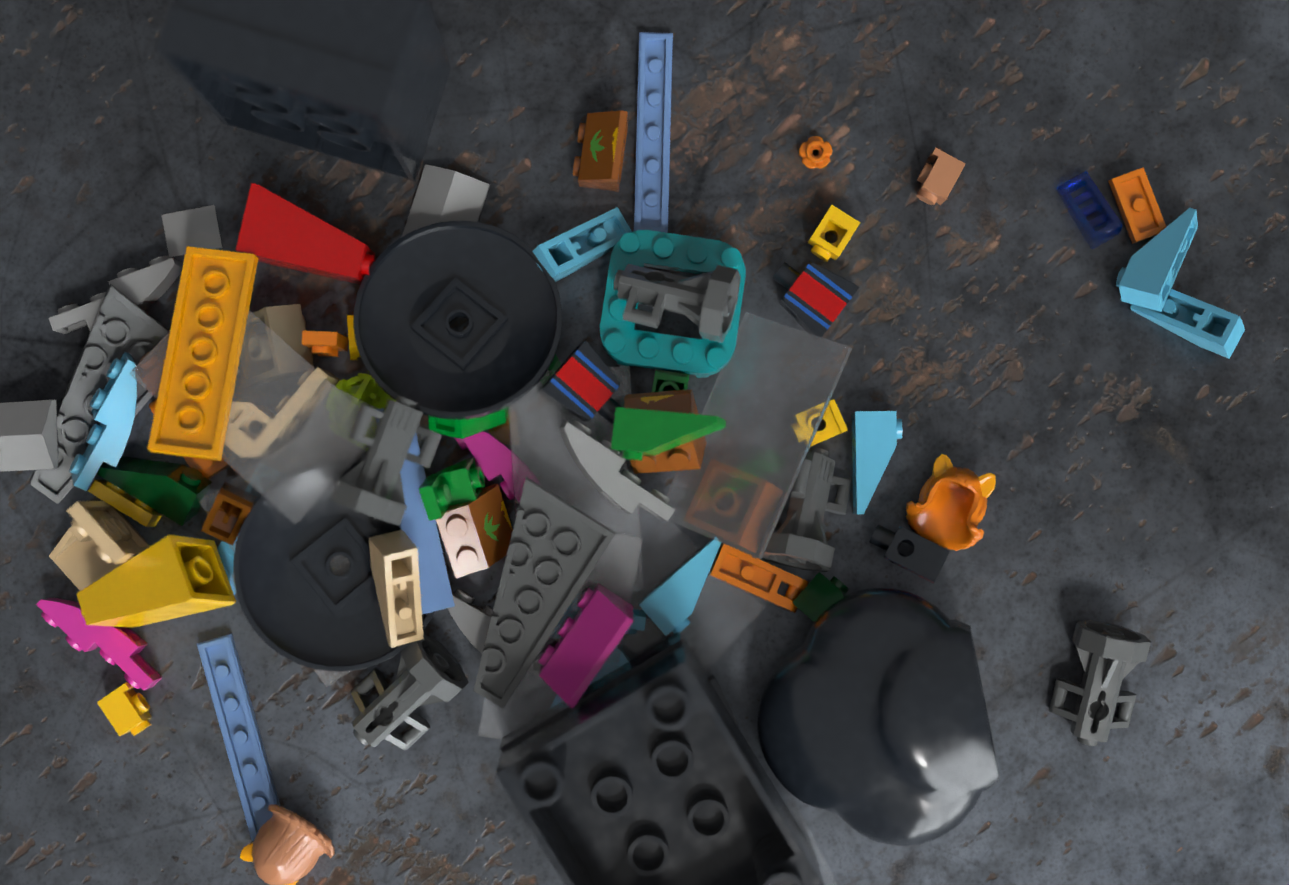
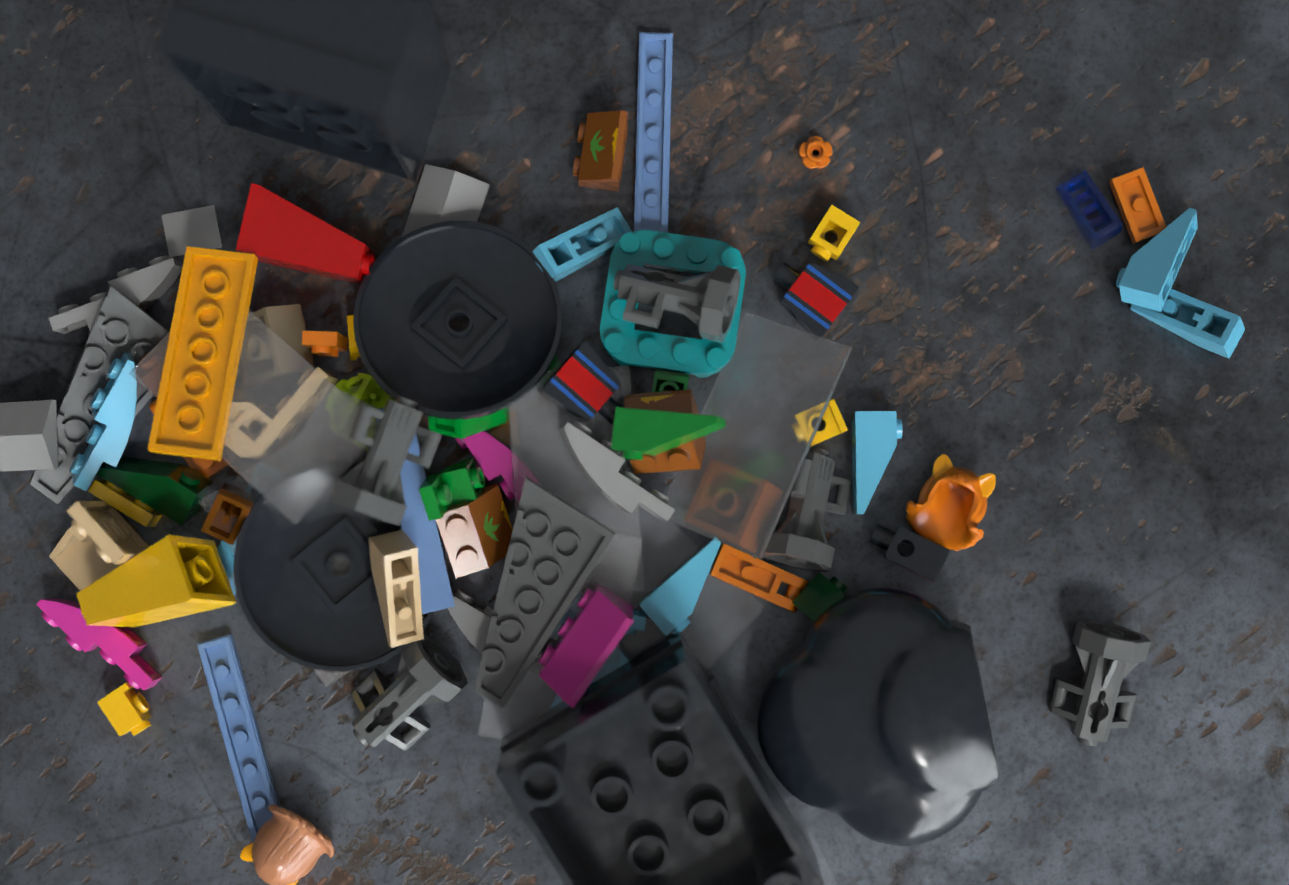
(939, 177): nougat brick -> none

